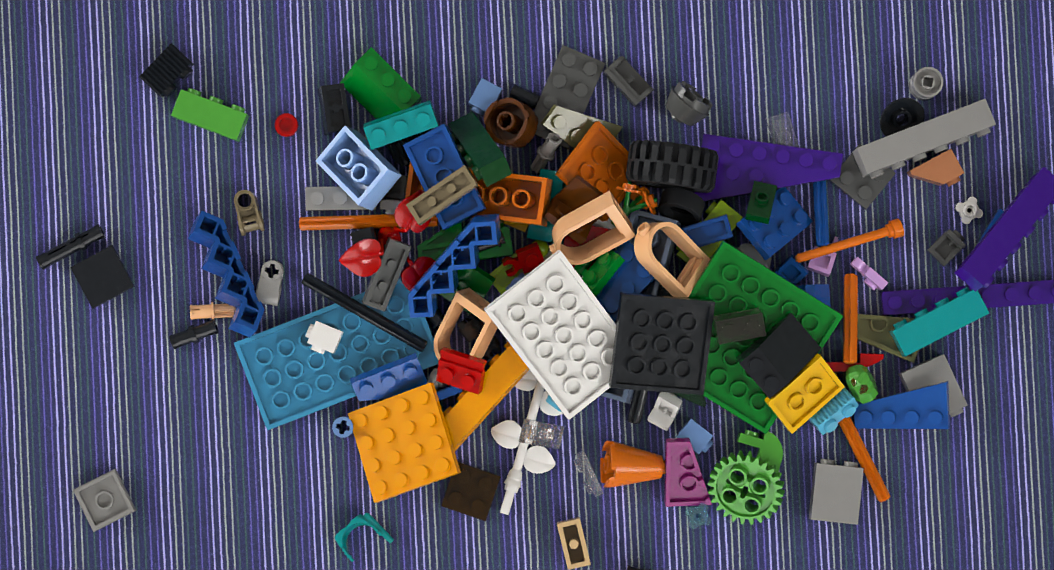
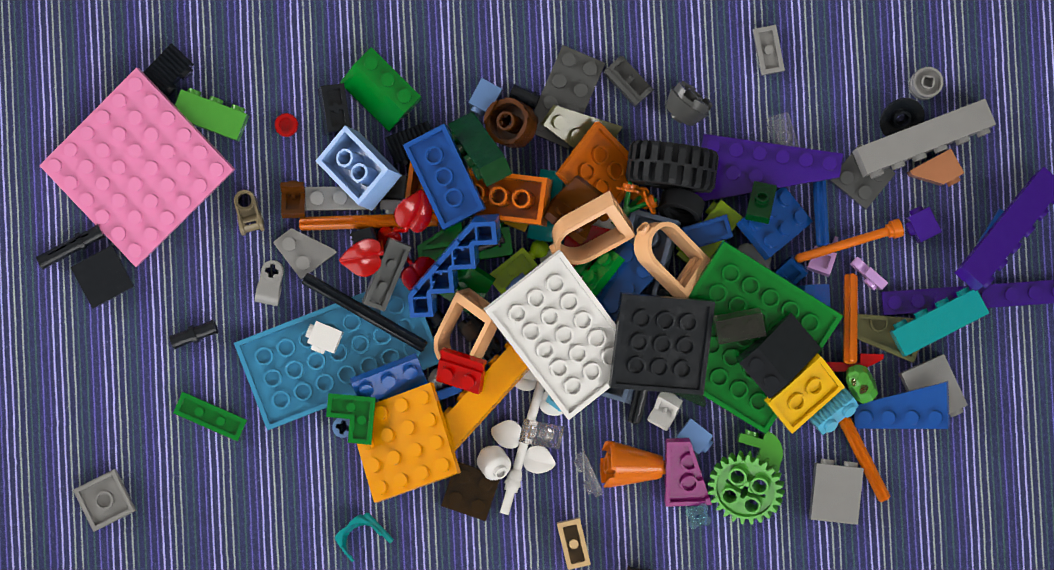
(137, 167): none -> bright pink plate
(210, 416): none -> green plate
(211, 311): light nougat axle -> none
(224, 261): blue brick -> none
(293, 199): none -> reddish brown bracket
(303, 252): none -> light grey wing
(359, 411): none -> green plate
(400, 125): teal brick -> none
(442, 195): dark tan plate -> none
(493, 462): none -> white head
(527, 259): red plate -> none
(546, 152): light grey axle -> none
(768, 50): none -> light grey plate
(922, 224): none -> dark purple brick
(947, 246): dark grey bracket -> none
(975, 211): white plate -> none

